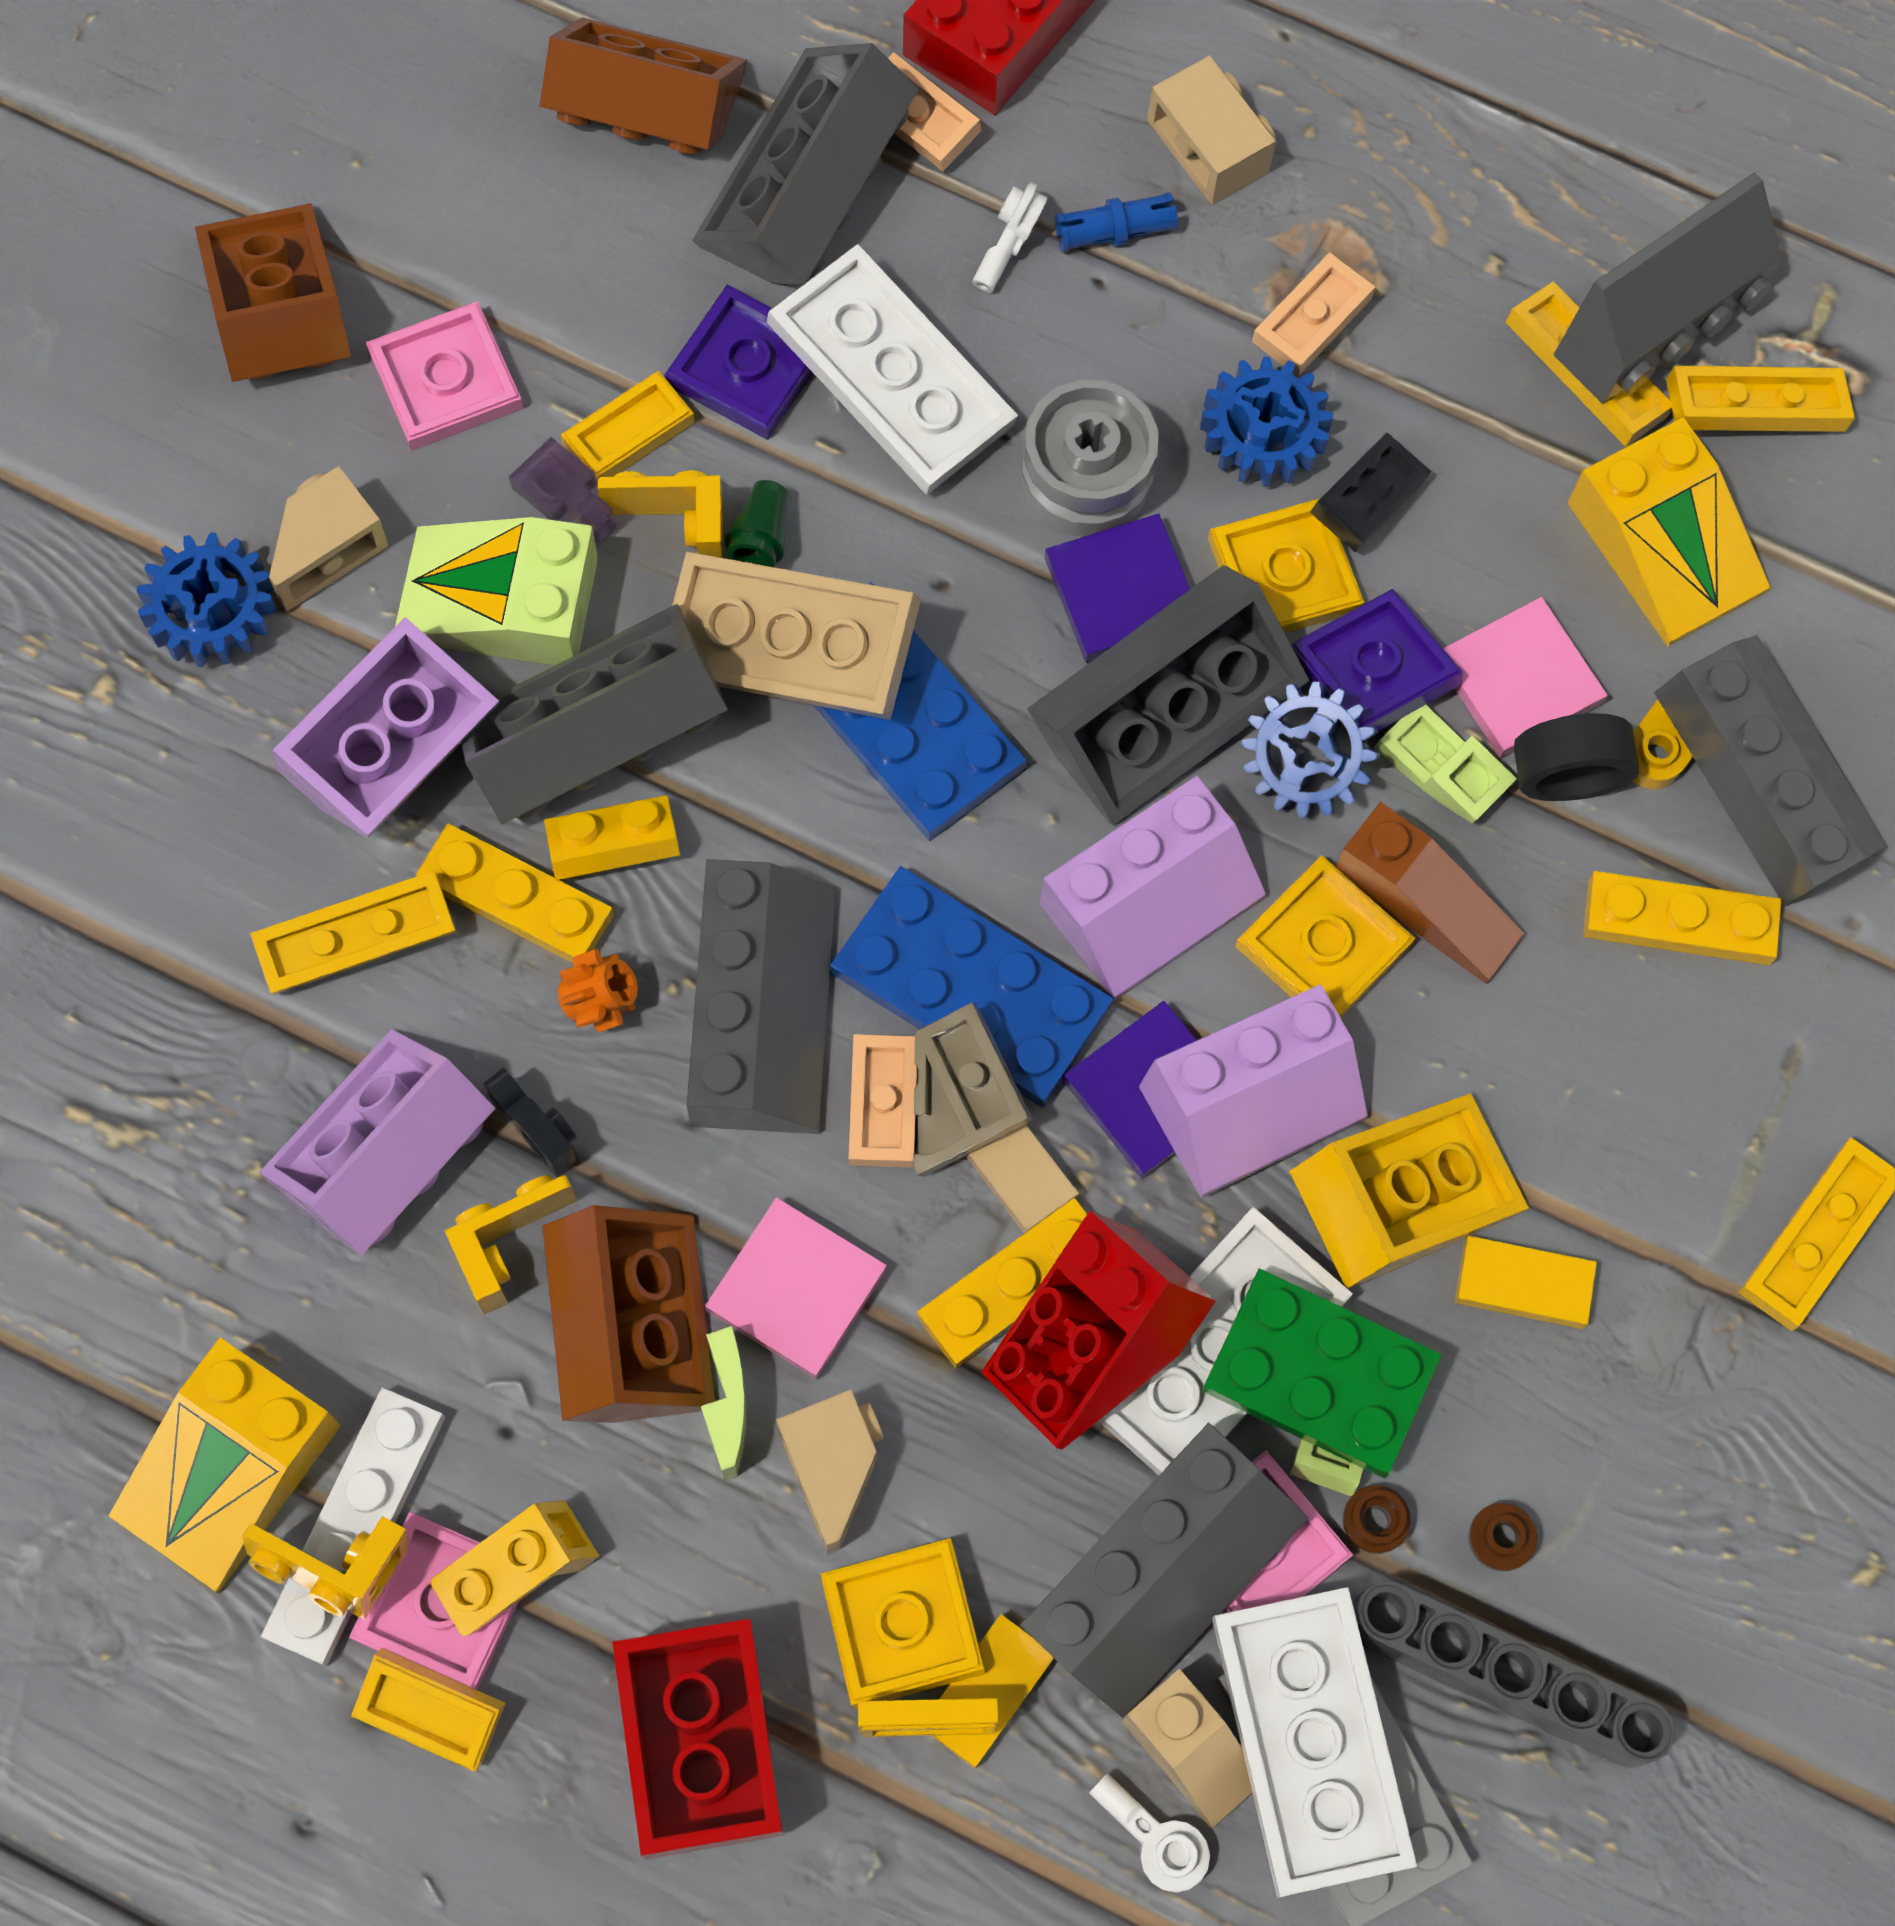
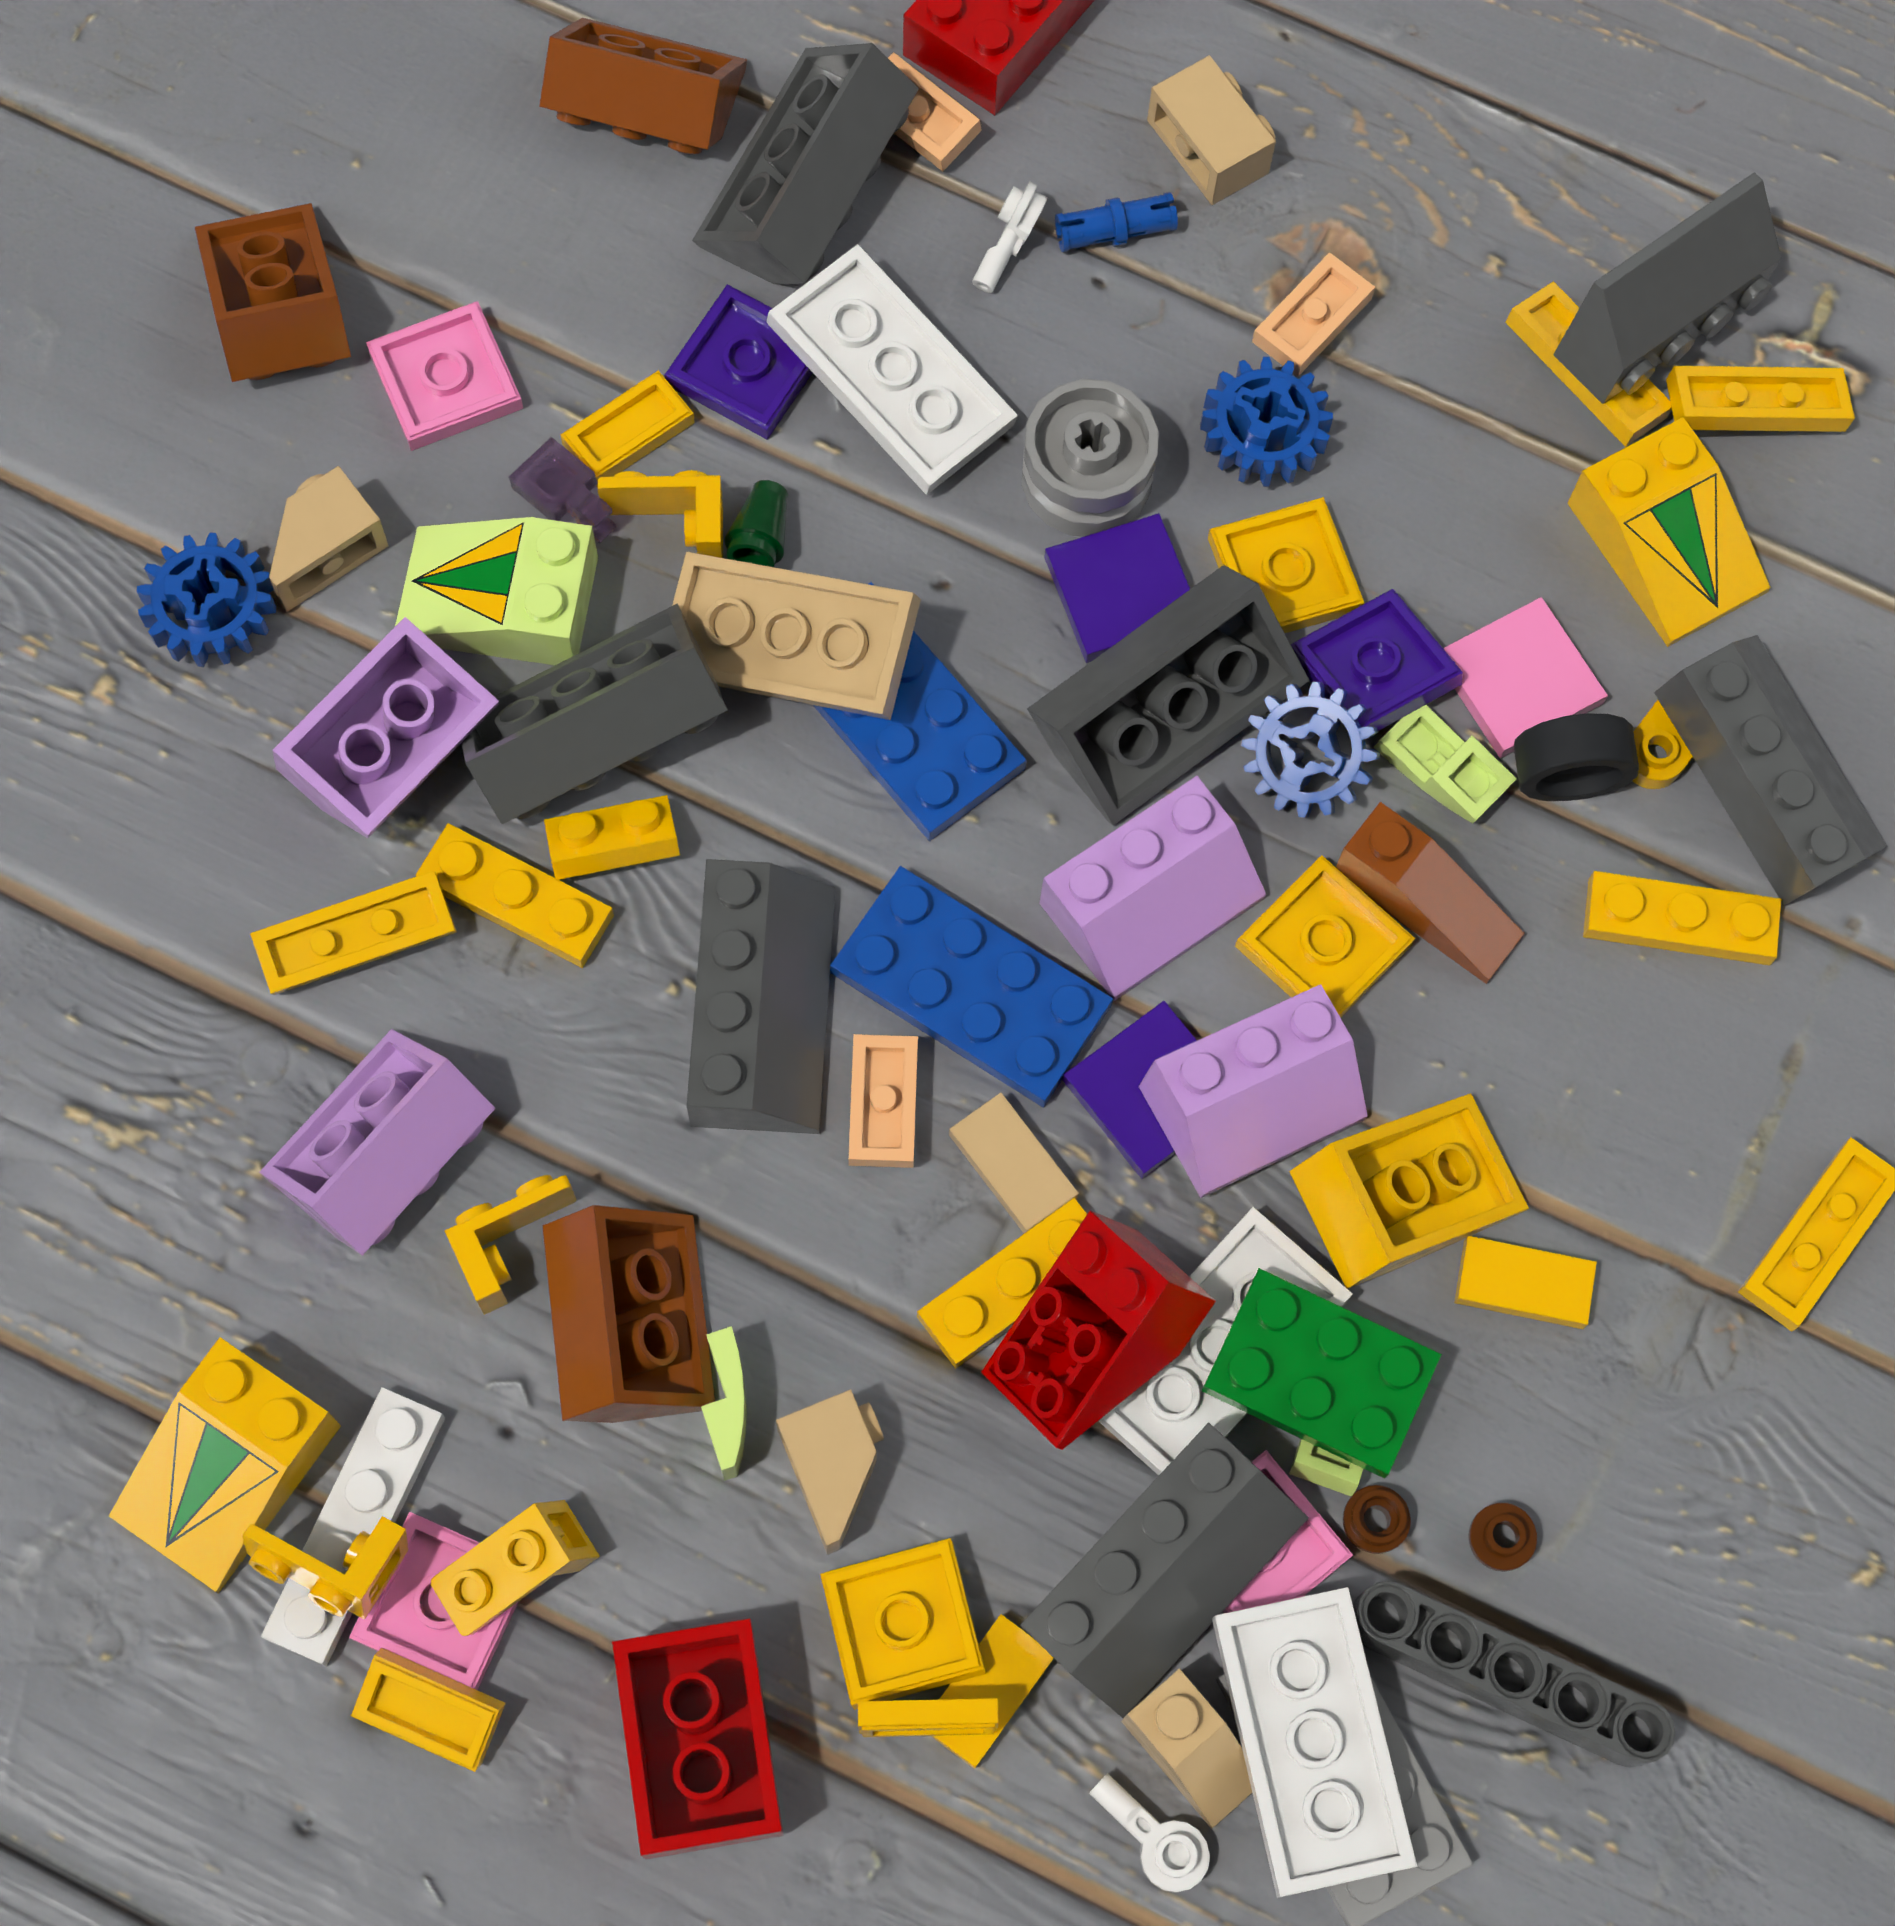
(544, 1132): black plate -> none
(597, 990): orange gear -> none
(796, 1288): bright pink tile -> none
(961, 1090): dark tan wing -> none
(1370, 492): black plate -> none

